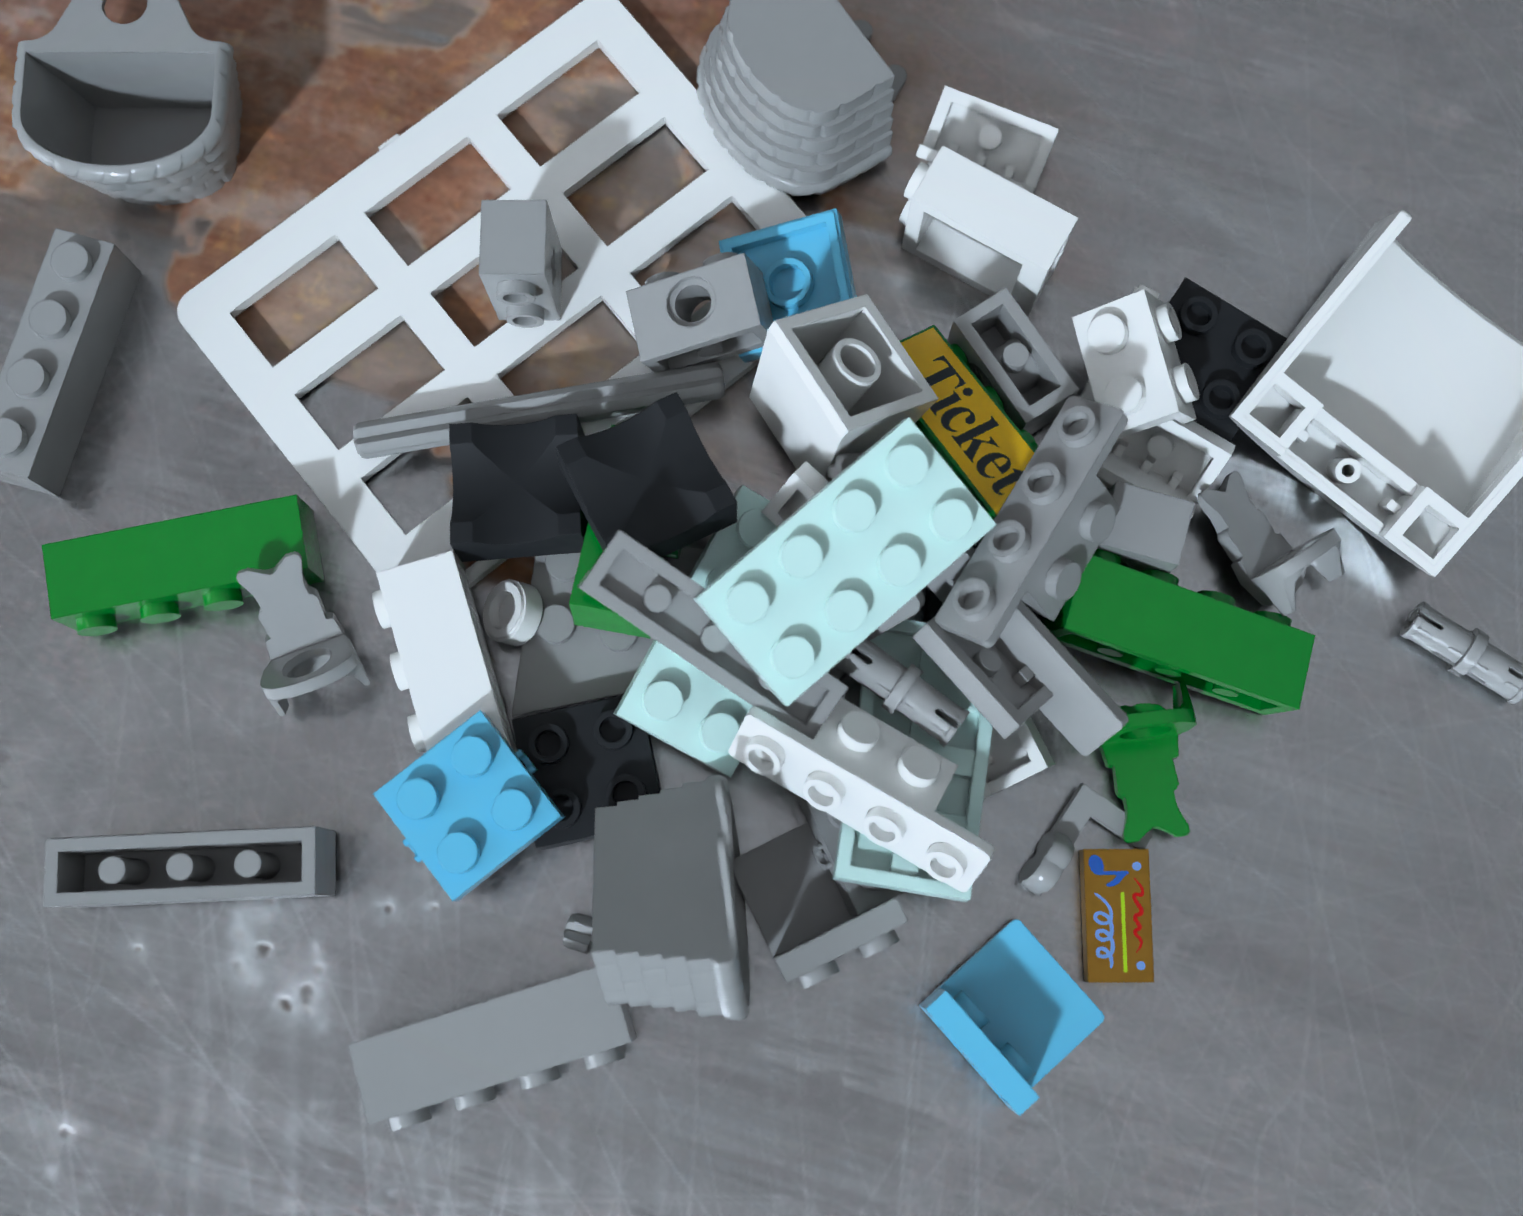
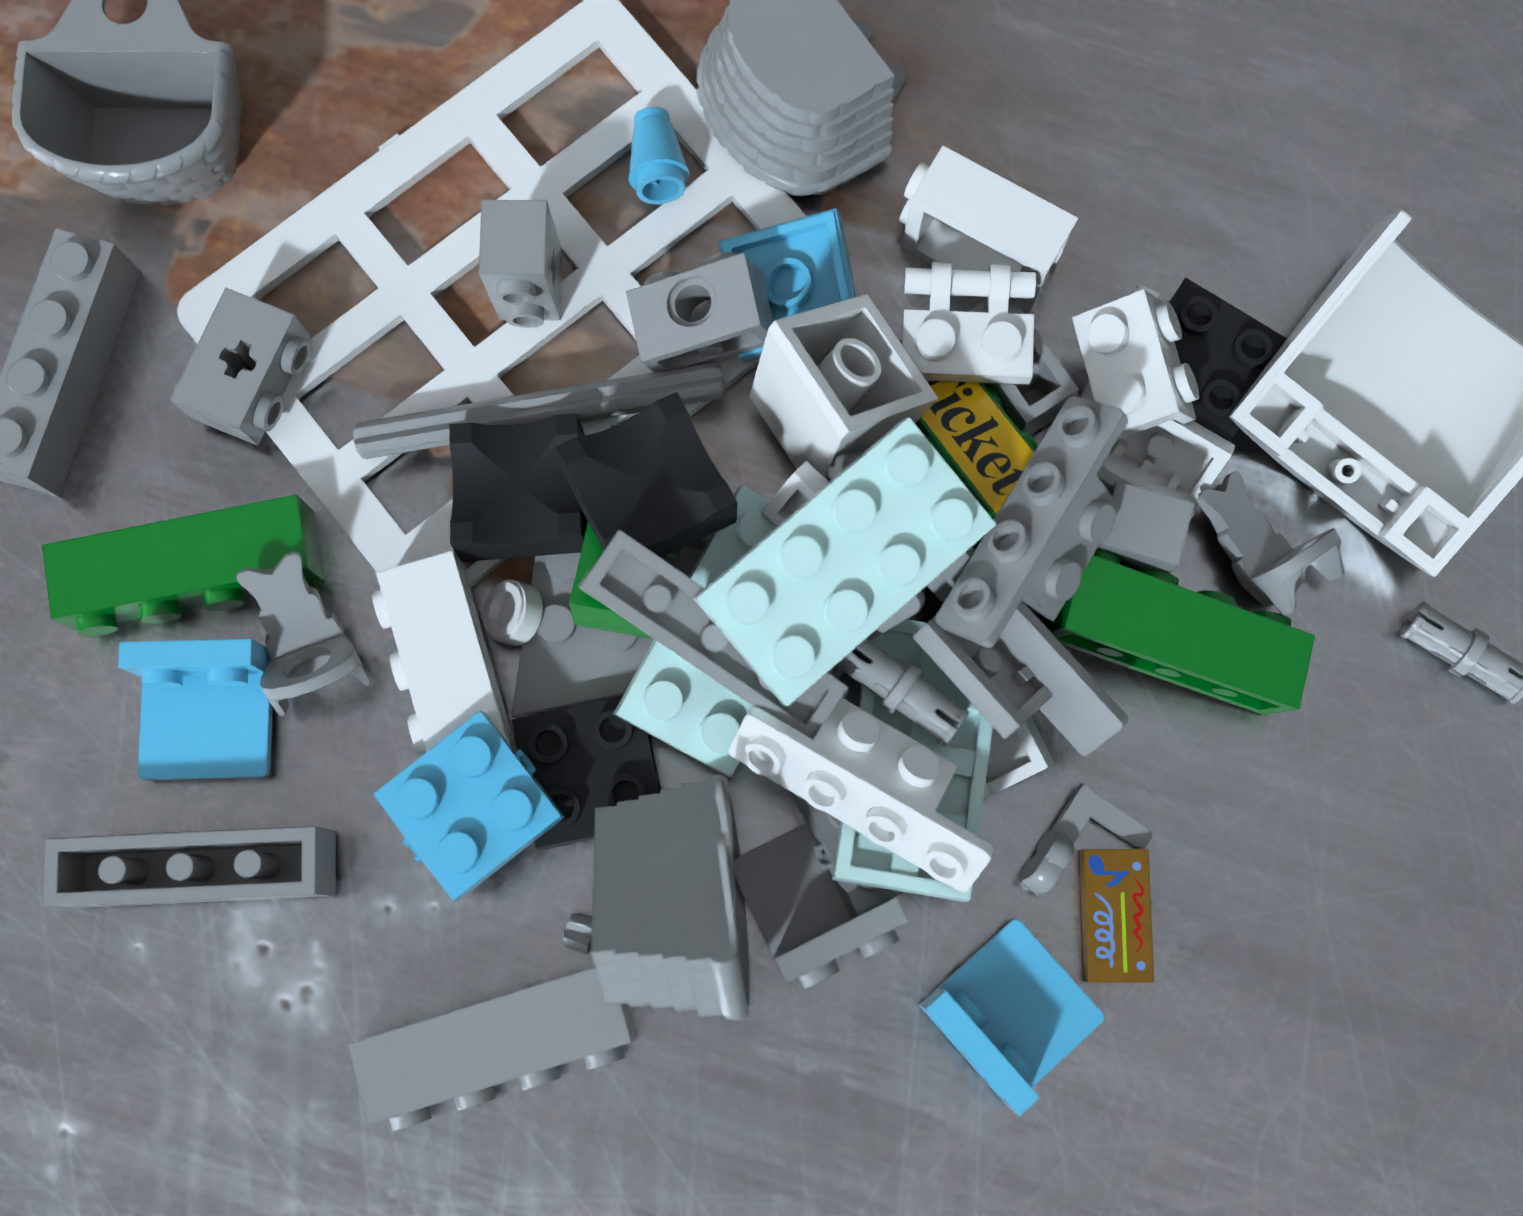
(201, 708): none -> medium azure bracket
(239, 337): none -> light grey brick
(656, 160): none -> medium azure cone
(970, 344): none -> white plate
(989, 136): white bracket -> none
(1145, 768): green hair -> none

